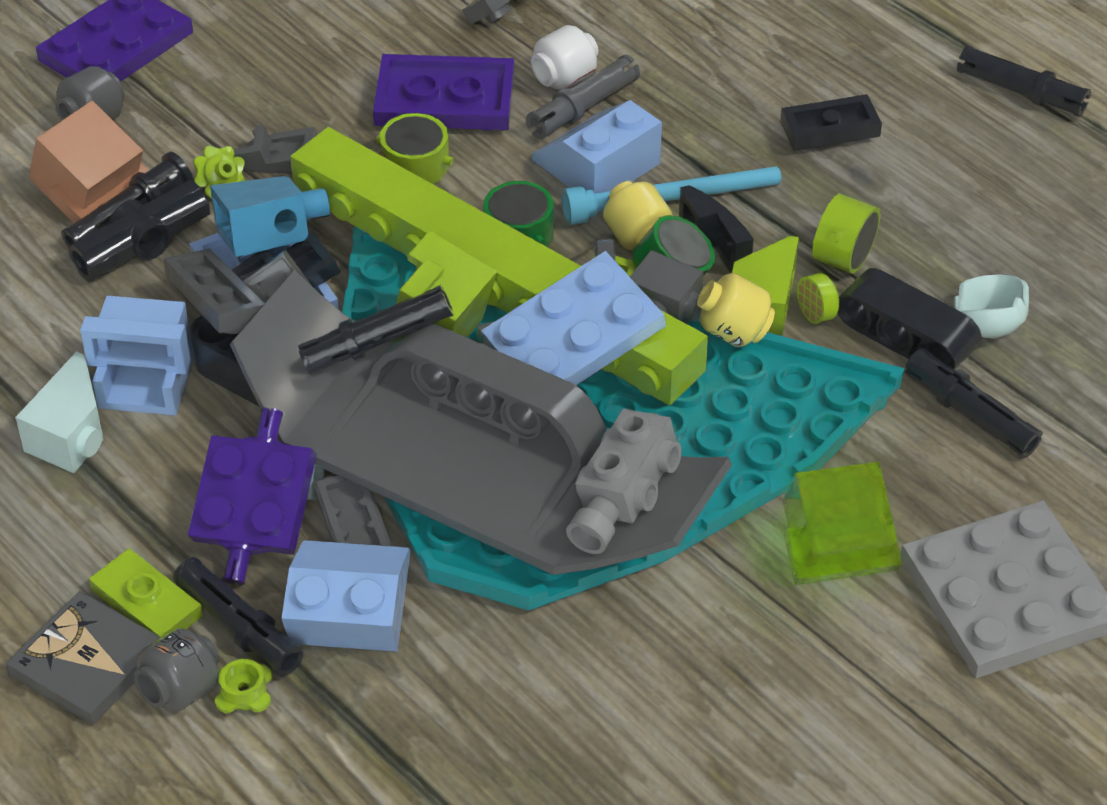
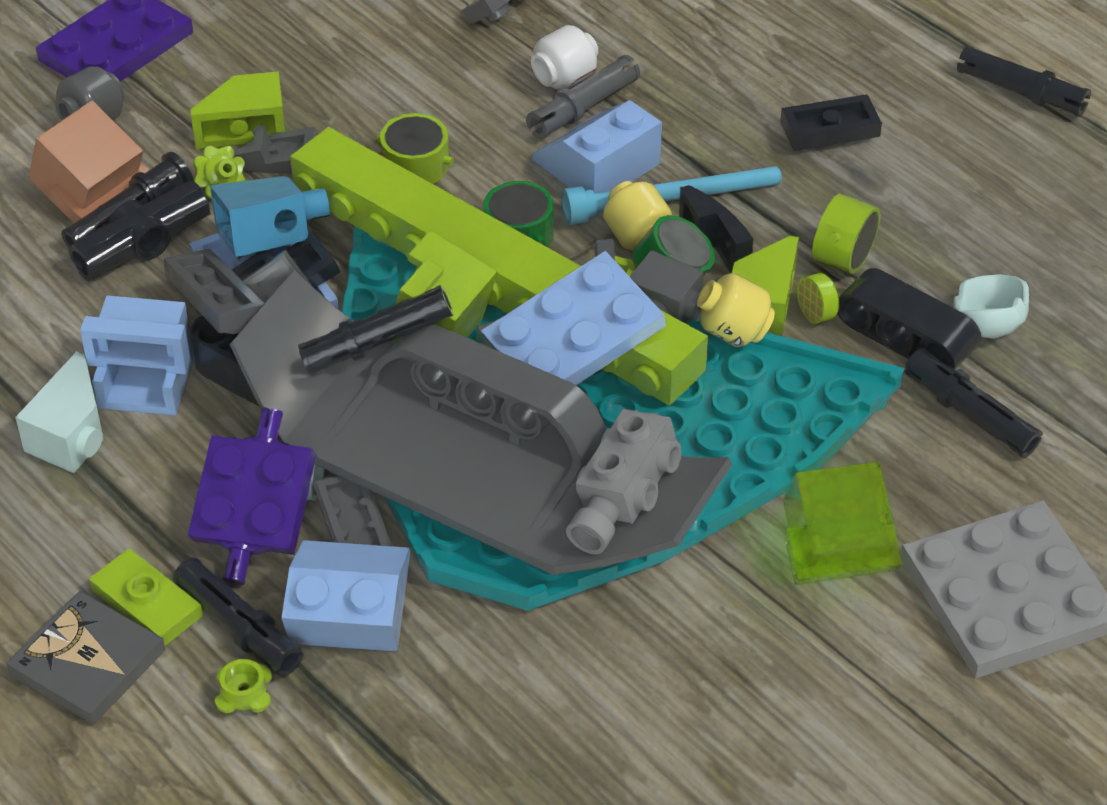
(177, 669): dark grey head -> none
(237, 109): none -> lime slope
(449, 88): dark purple plate -> none

